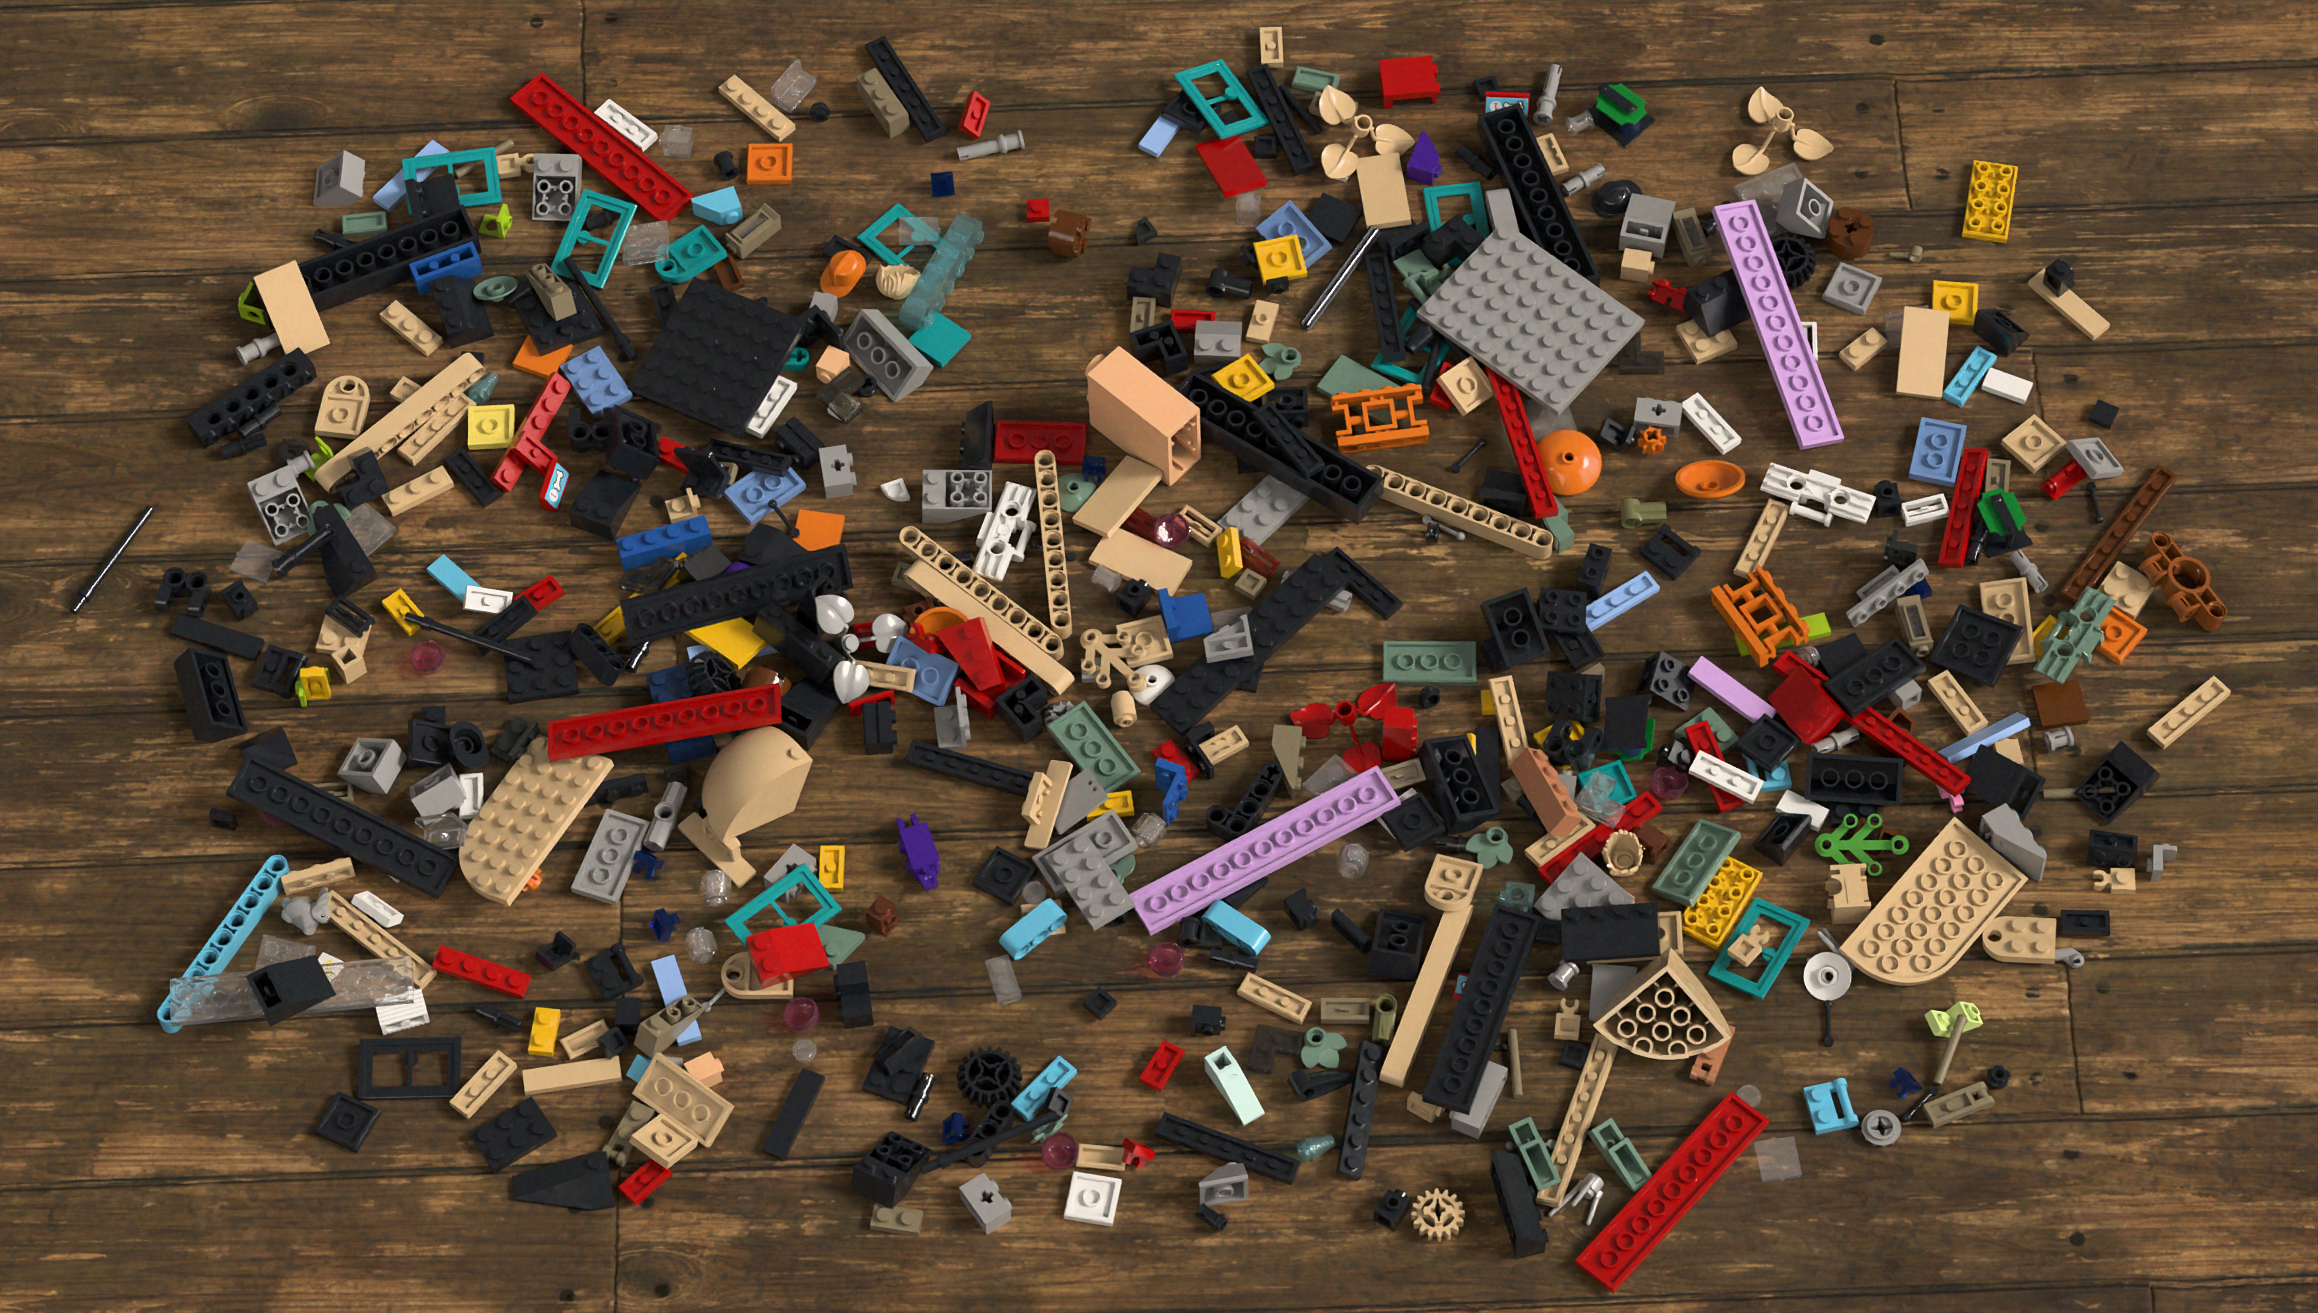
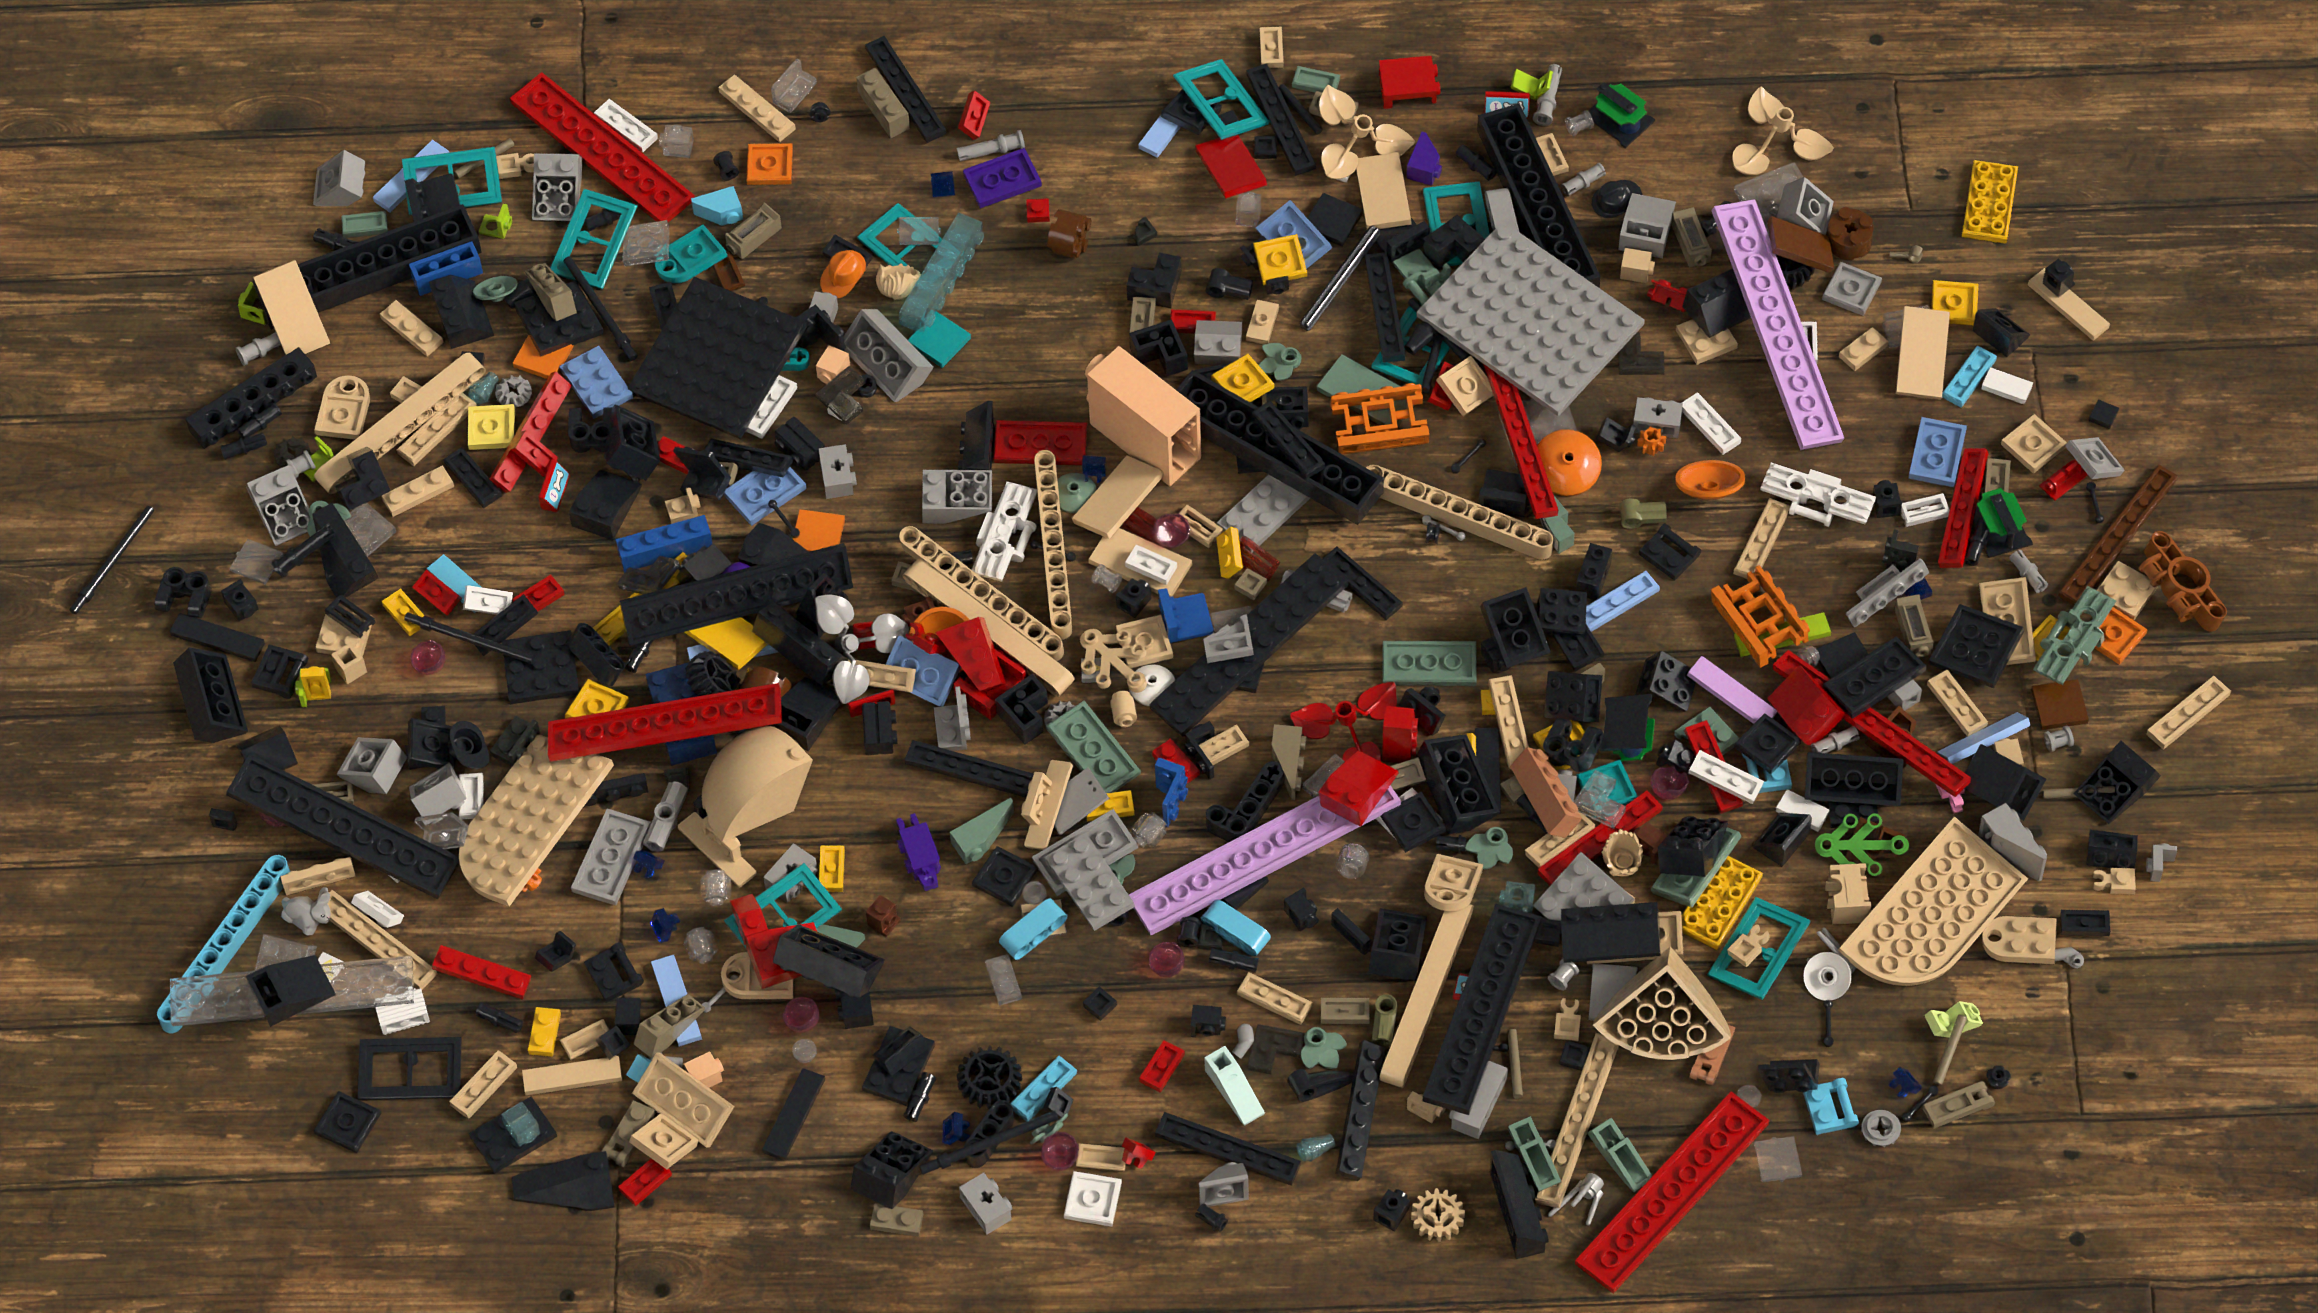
(437, 592): none -> red plate
(520, 1124): none -> clear light blue brick
(523, 388): none -> light grey gear
(596, 699): none -> yellow tile
(748, 916): none -> red slope
(827, 961): none -> black slope
(896, 490): white tile -> none
(977, 835): none -> sand green slope
(1002, 178): none -> dark purple plate
(1151, 564): none -> white plate
(1245, 1040): none -> light grey arm
(1356, 787): none -> red slope
(1428, 715): none -> black plate
(1484, 85): black tile -> none
(1527, 84): none -> lime bracket
(1691, 846): none -> black slope
(1790, 1075): none -> black bracket
(1800, 244): none -> reddish brown tile

